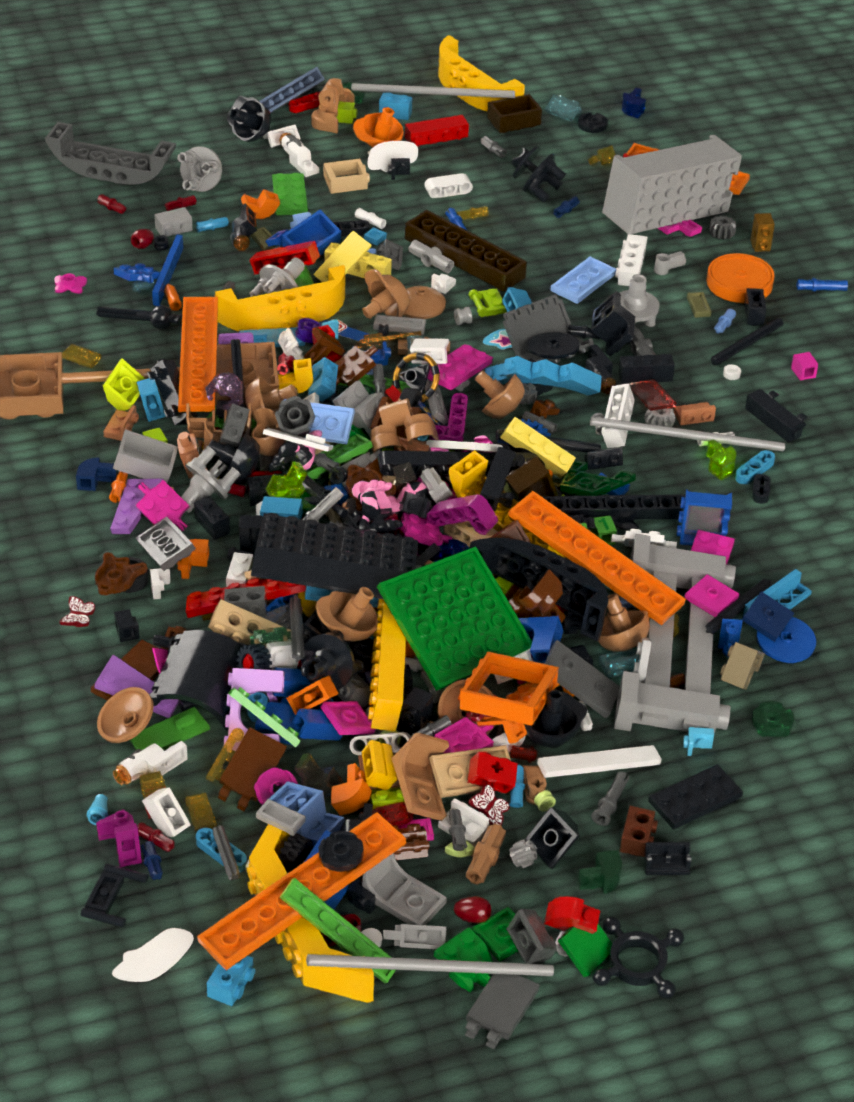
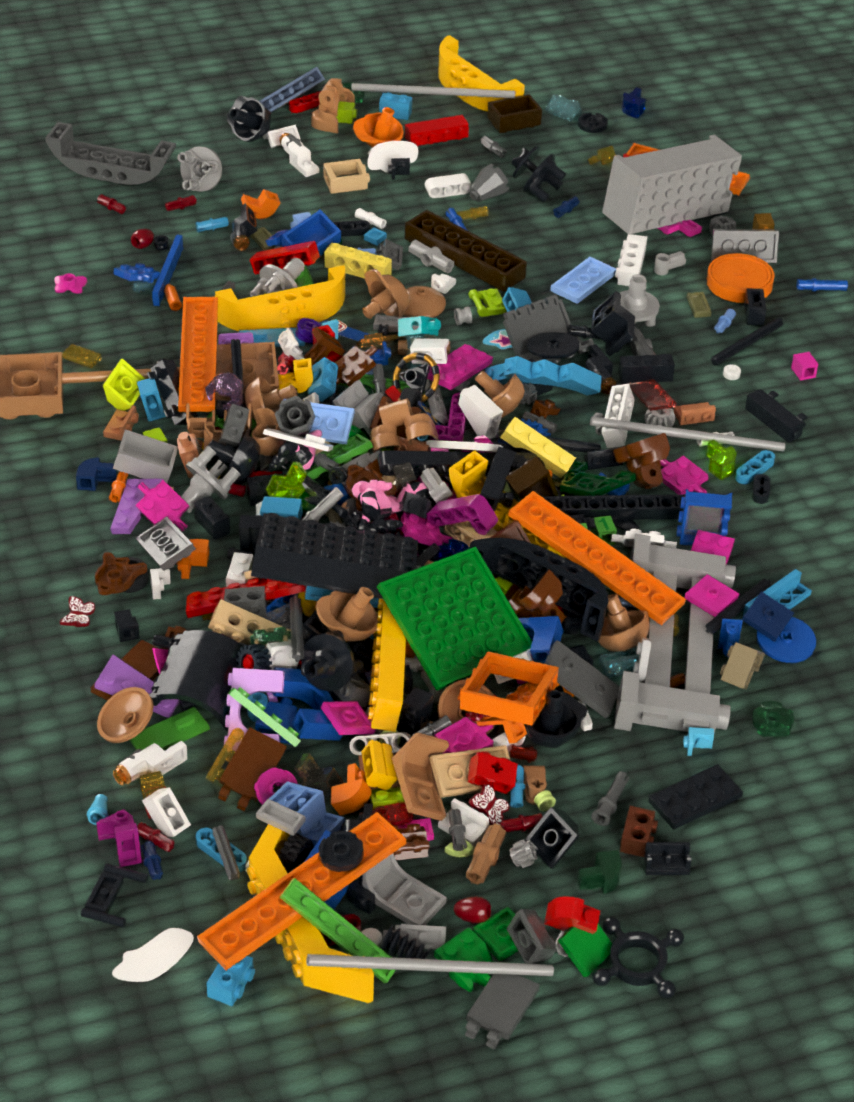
(160, 316): black piece -> none
(173, 222): light grey brick -> none
(200, 812): clear yellow plate -> none
(291, 193): bright green plate -> none
(313, 695): orange brick -> none
(346, 254): light yellow piece -> none
(402, 946): none -> black piece
(427, 326): none -> teal torso
(480, 411): none -> white slope
(488, 184): none -> dark grey cone
(521, 823): none -> dark red axle
(599, 761): white tile -> none
(644, 459): none -> reddish brown piece
(683, 475): none -> dark pink plate
(754, 242): none -> plate

